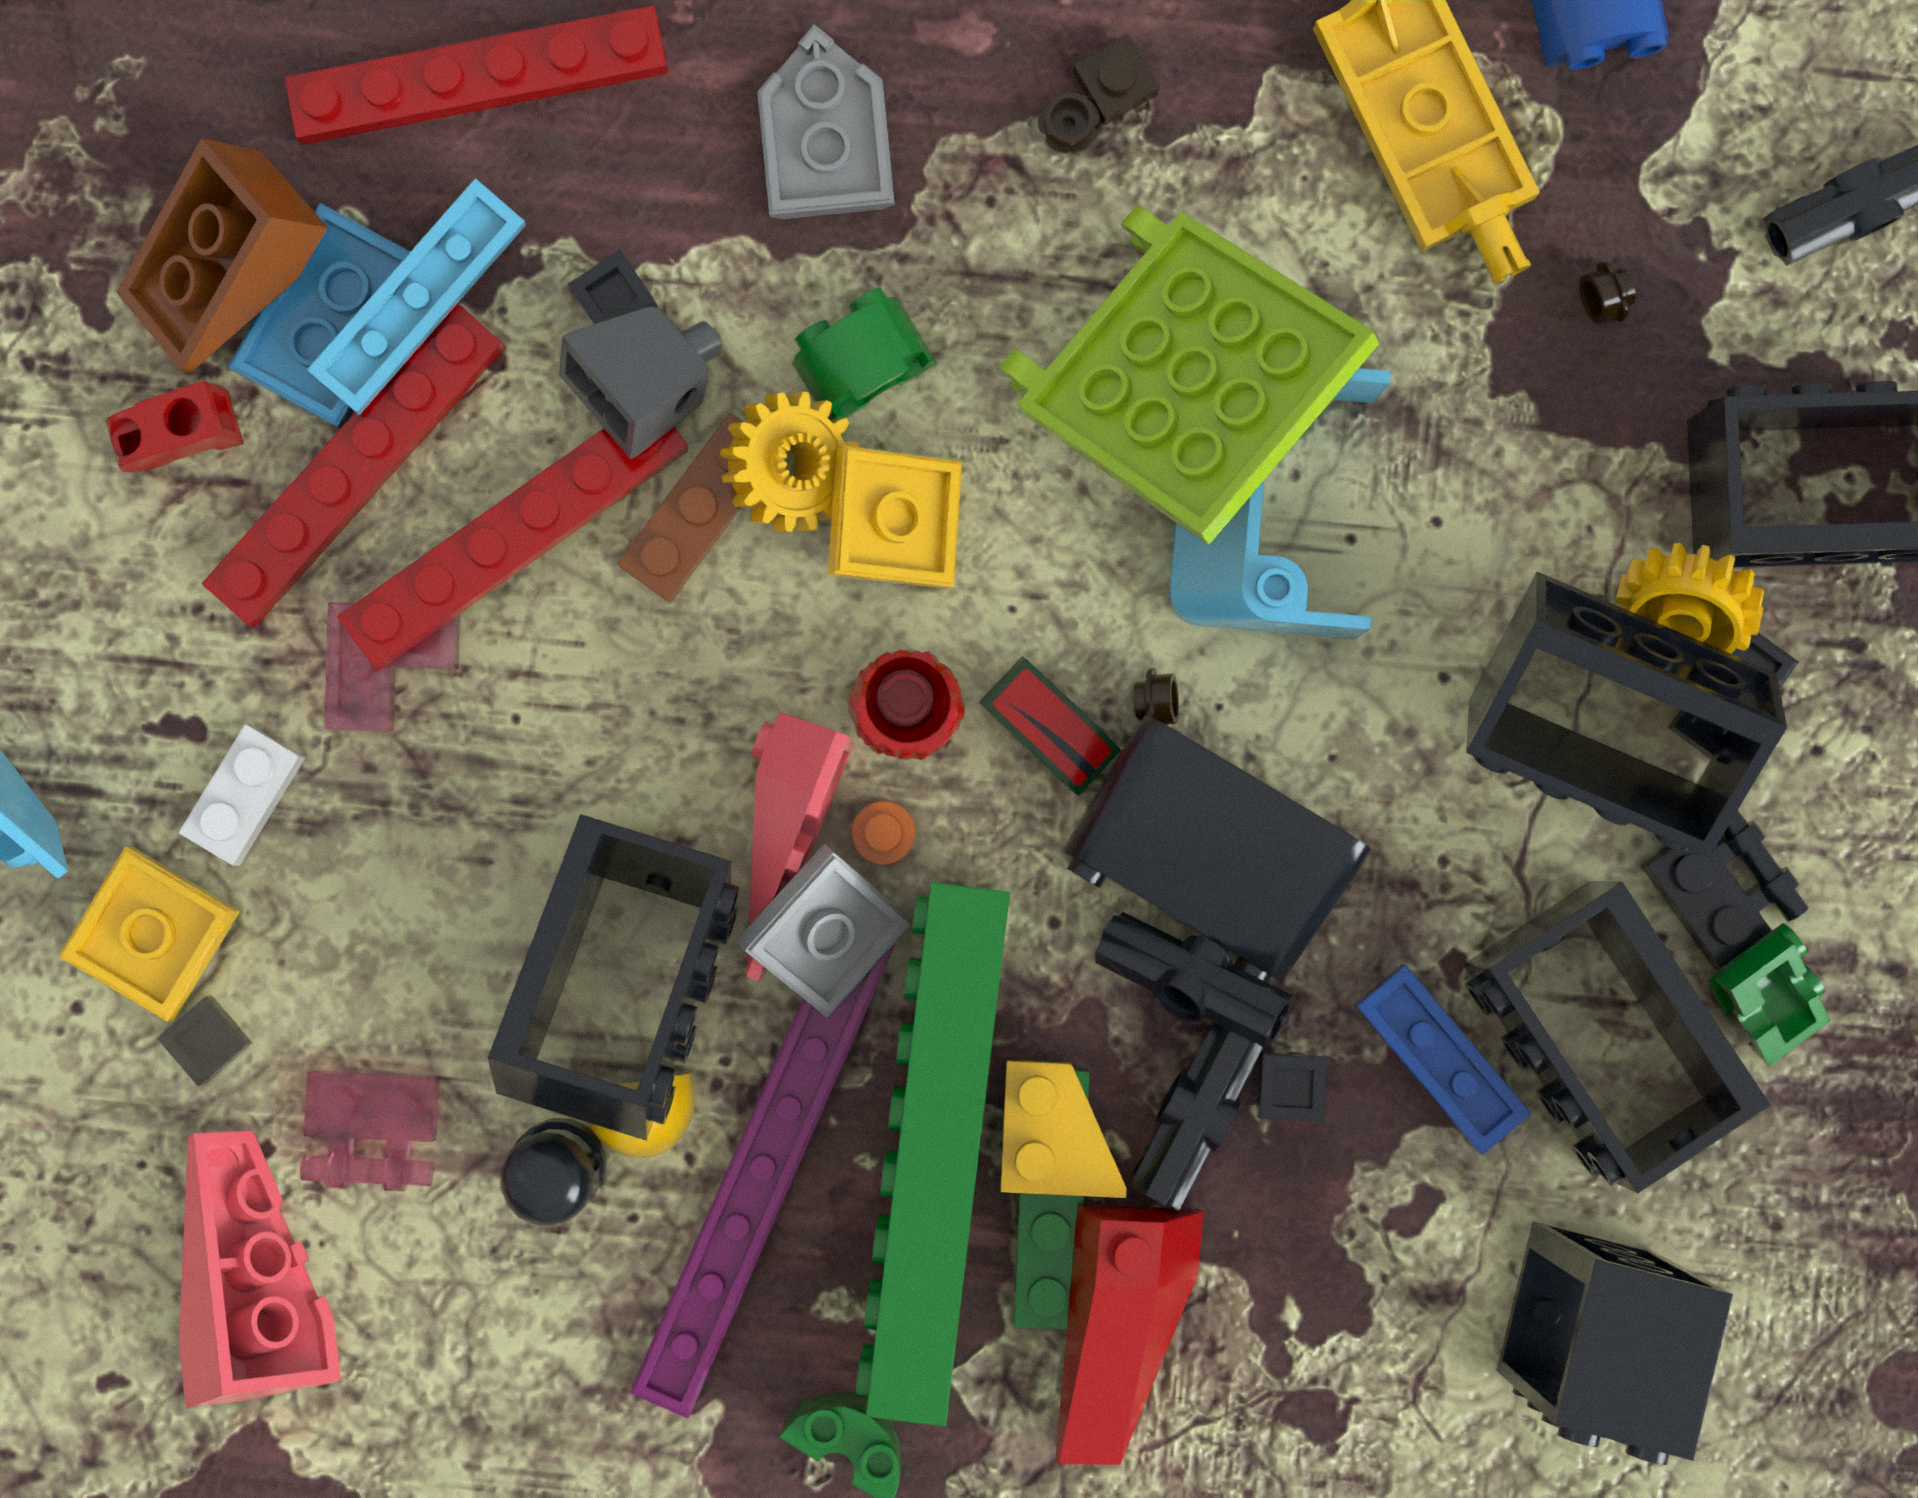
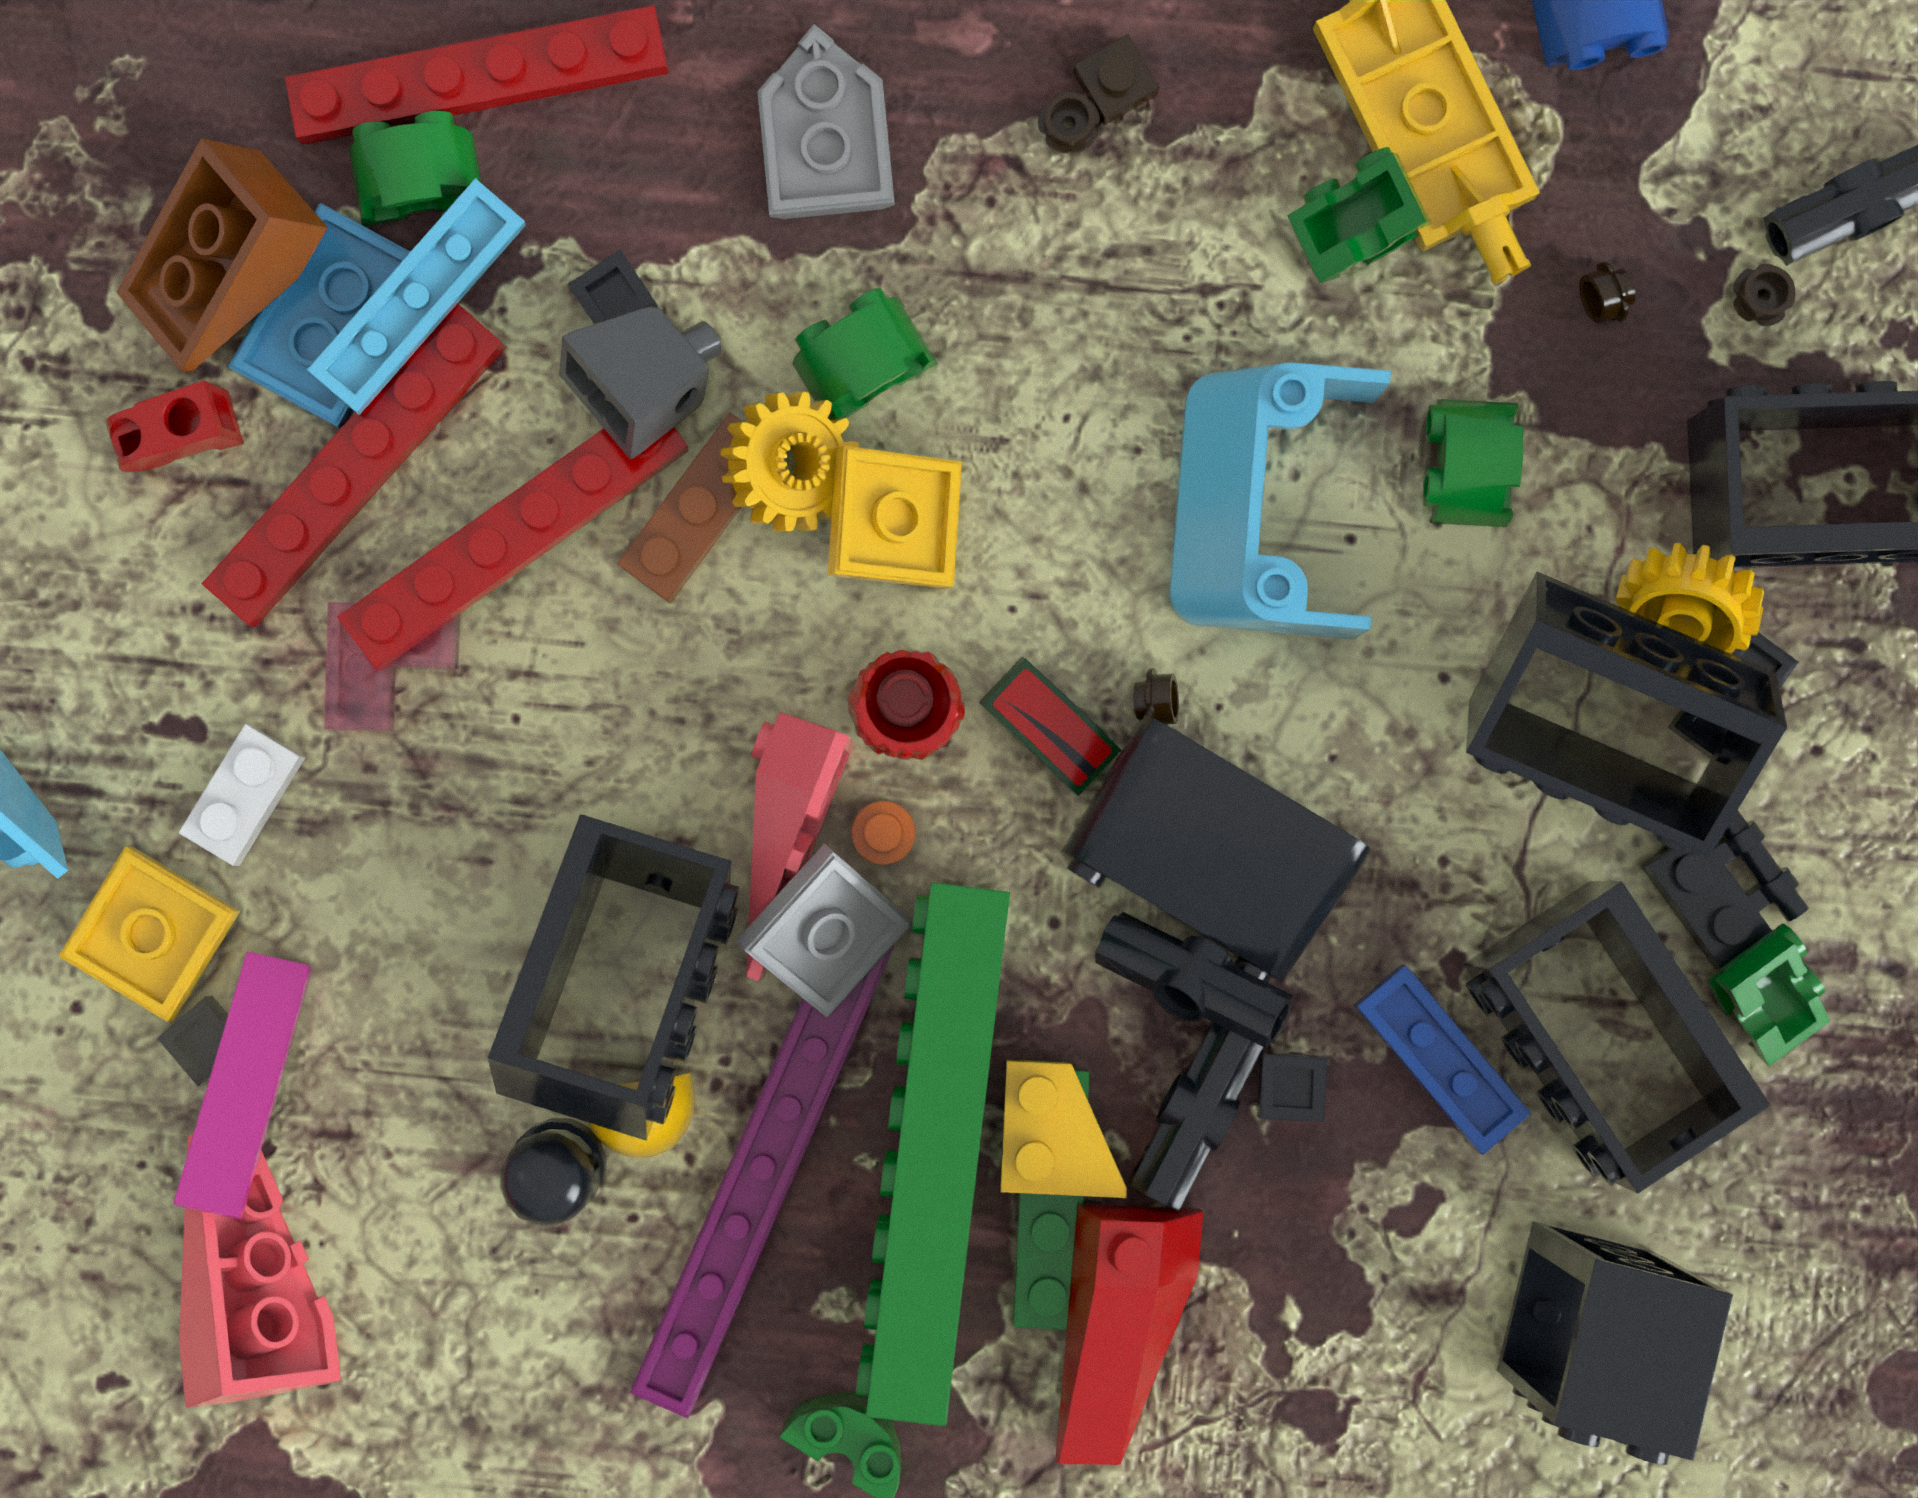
(243, 1086): none -> dark pink tile
(370, 1107): clear pink plate -> none
(411, 166): none -> green cylinder
(1193, 373): lime plate -> none
(1361, 218): none -> green cylinder
(1475, 464): none -> green cylinder
(1770, 279): none -> dark brown plate

